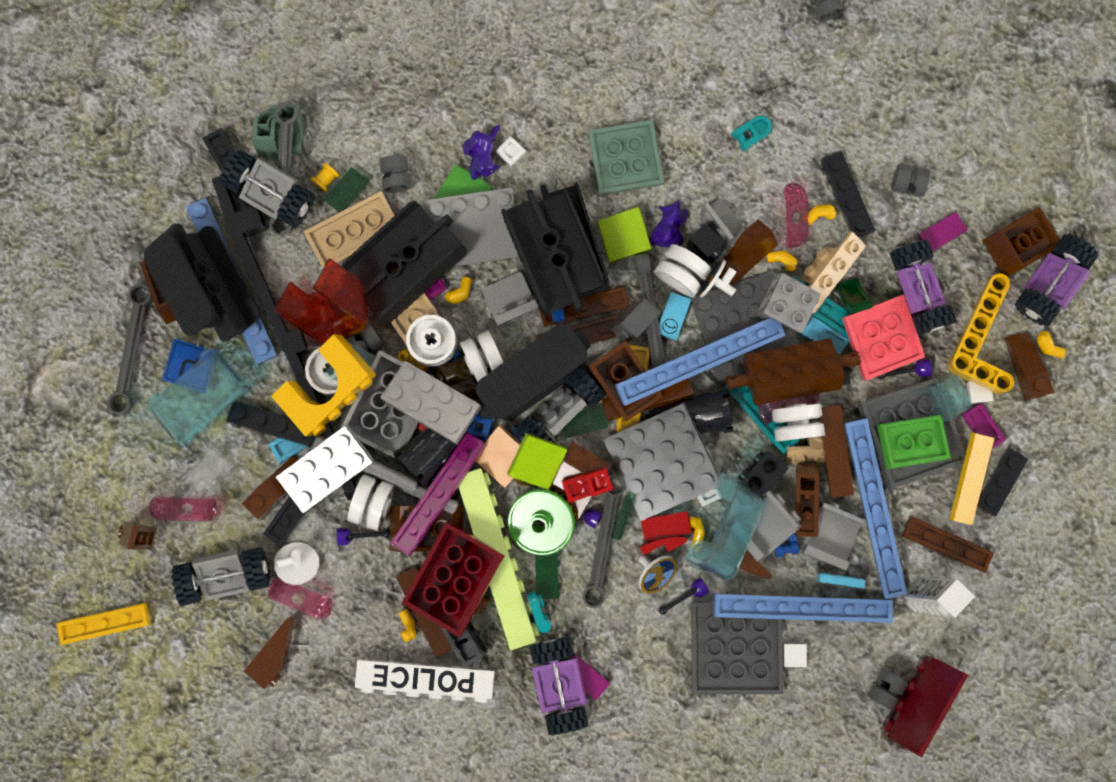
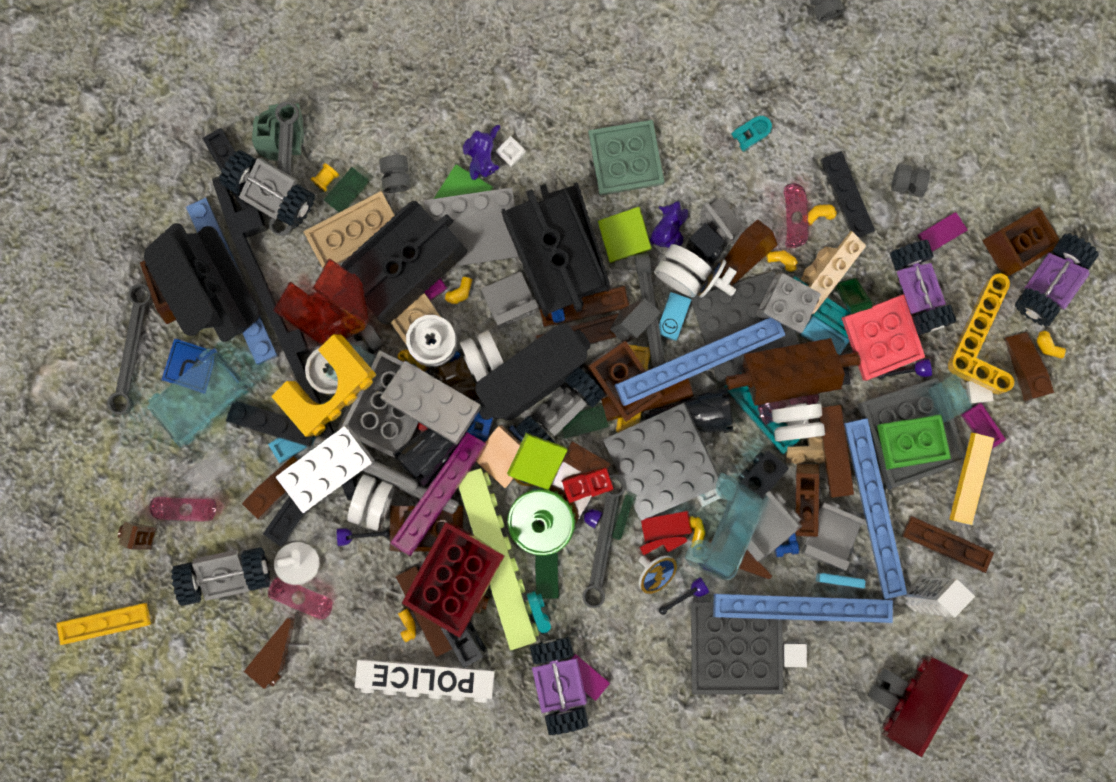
(1001, 481): black plate -> none

